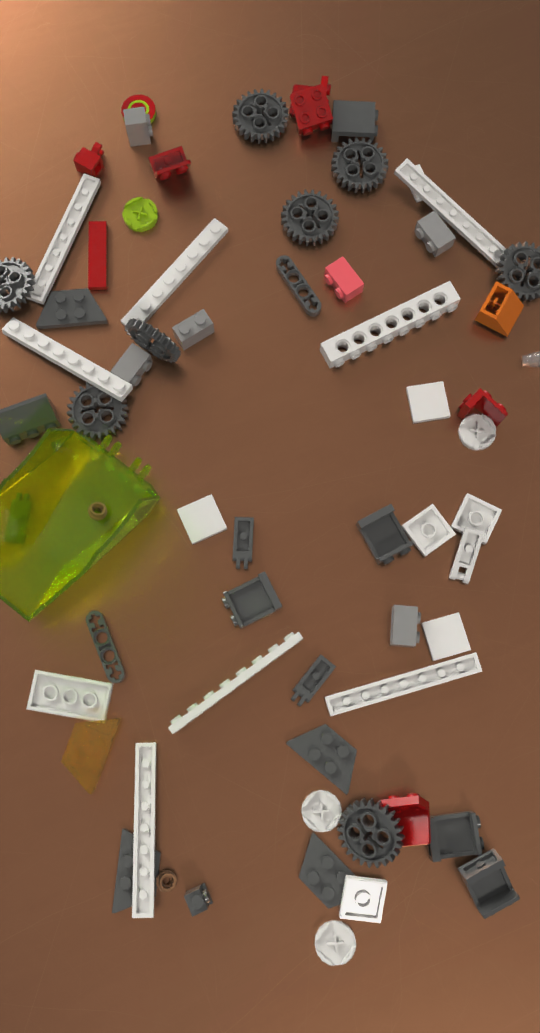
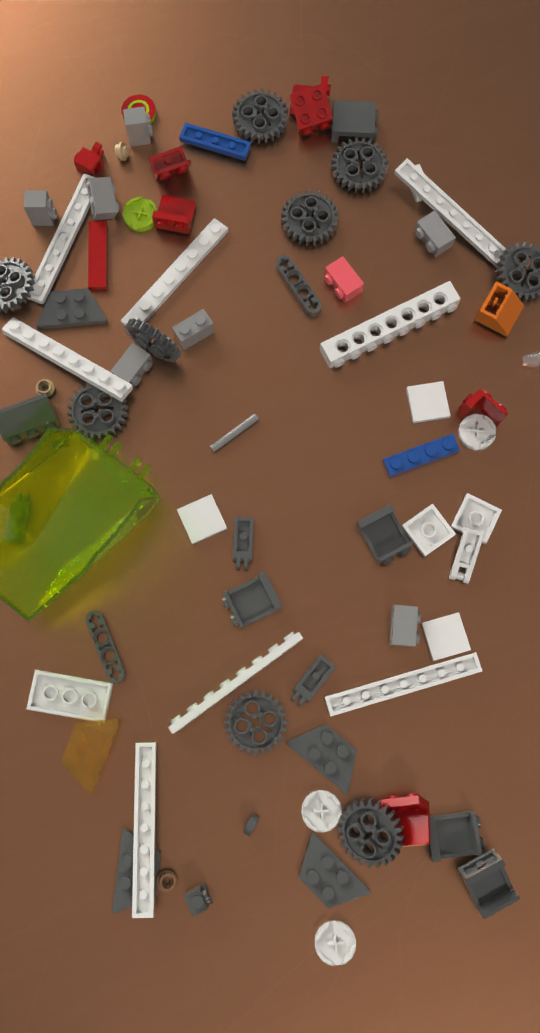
(39, 208): none -> light grey brick
(45, 383): none -> tan plate
(97, 506): medium nougat plate -> none
(102, 198): none -> light grey brick
(121, 151): none -> tan plate
(174, 214): none -> red bracket
(215, 141): none -> blue plate
(233, 433): none -> light grey bar
(246, 738): none -> dark grey gear
(251, 825): none -> dark grey tile
(363, 899): white tile -> none
(421, 455): none -> blue plate

